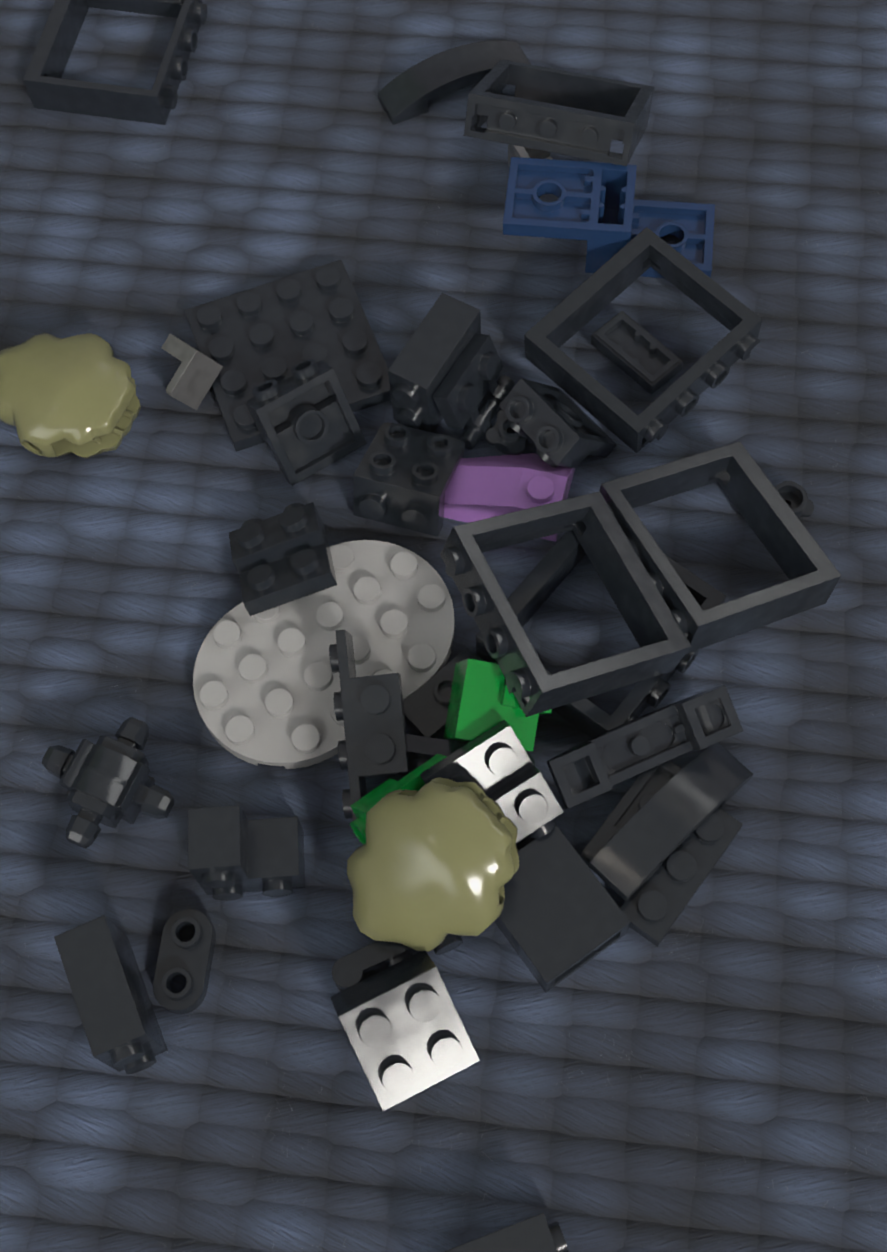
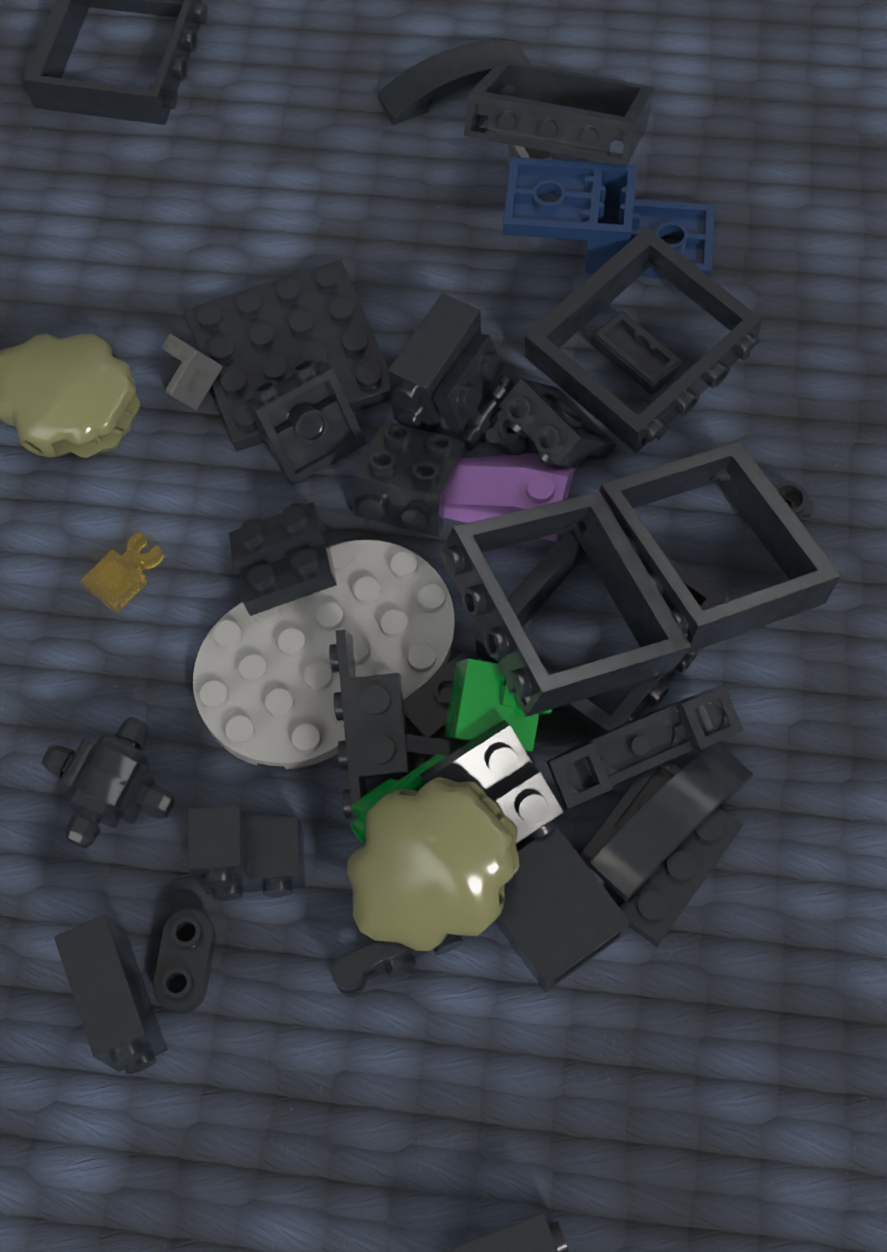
(120, 577): none -> clear yellow plate
(404, 1029): brick -> none

